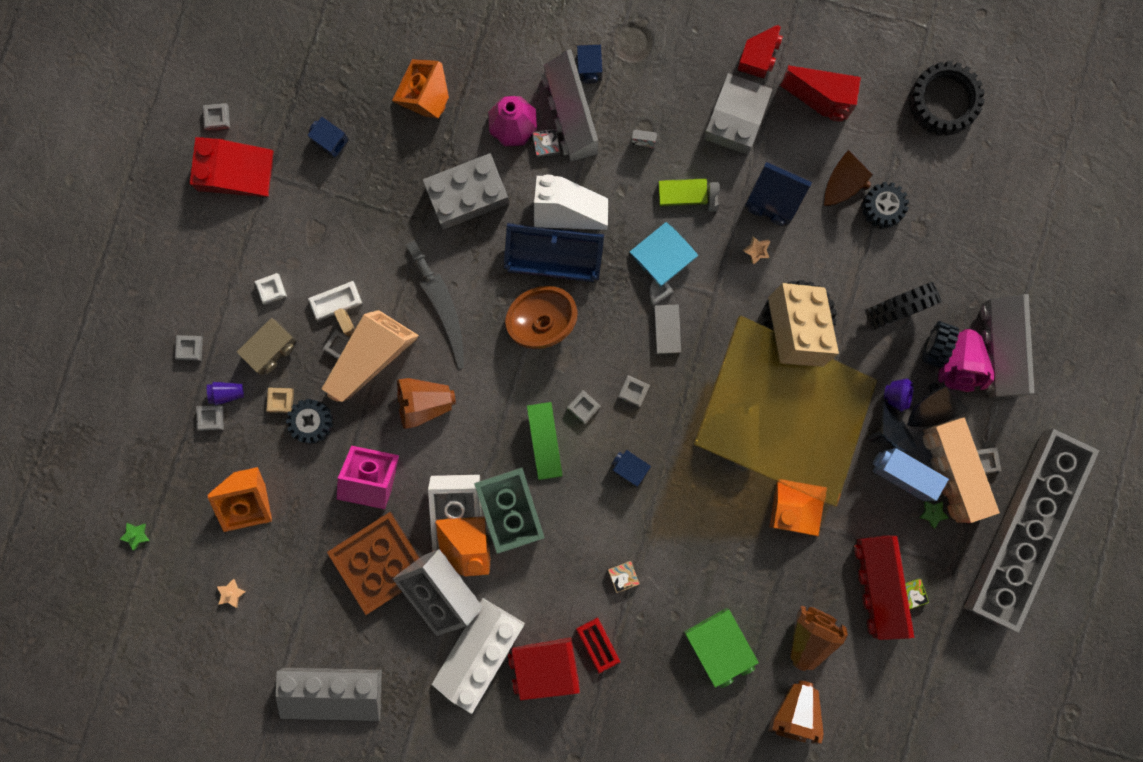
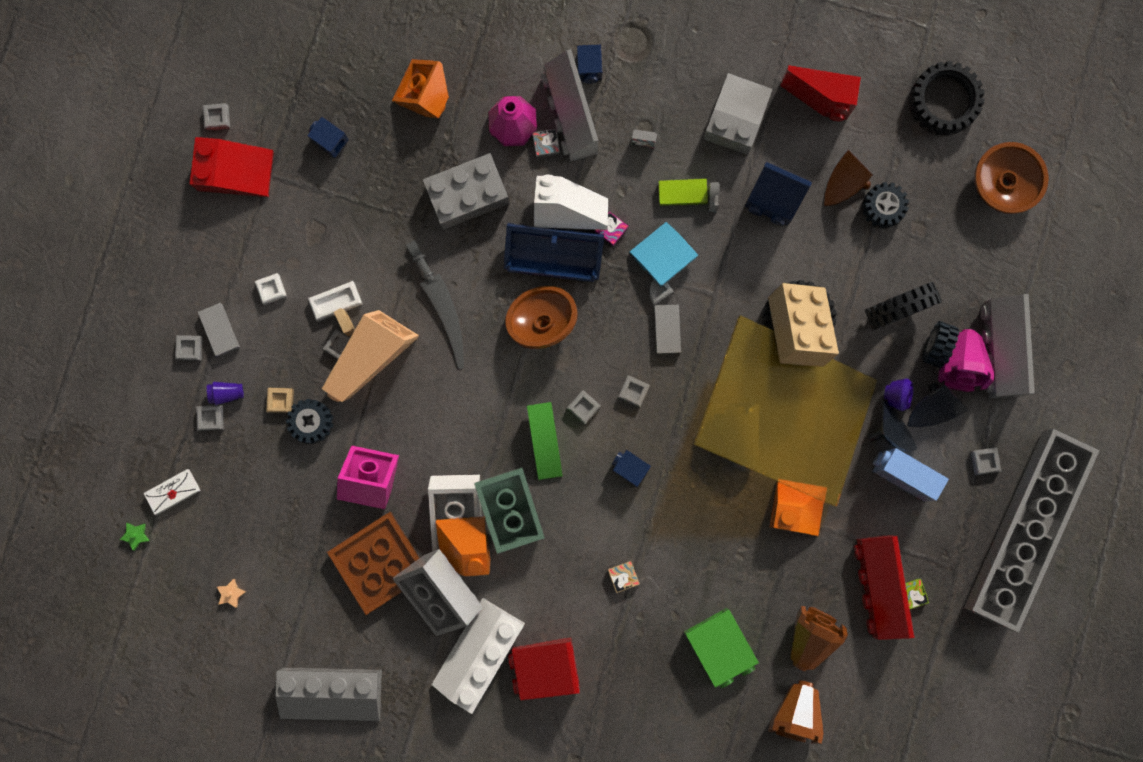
(172, 492): none -> white tile
(218, 329): none -> light grey tile
(241, 500): orange slope -> none
(267, 347): dark tan brick -> none
(422, 401): dark orange cone -> none
(608, 664): red tile -> none
(615, 229): none -> tile
(757, 249): light nougat piece -> none
(758, 52): red slope -> none
(933, 513): bright green piece -> none
(959, 461): light nougat brick -> none
(1023, 170): none -> dark orange dish

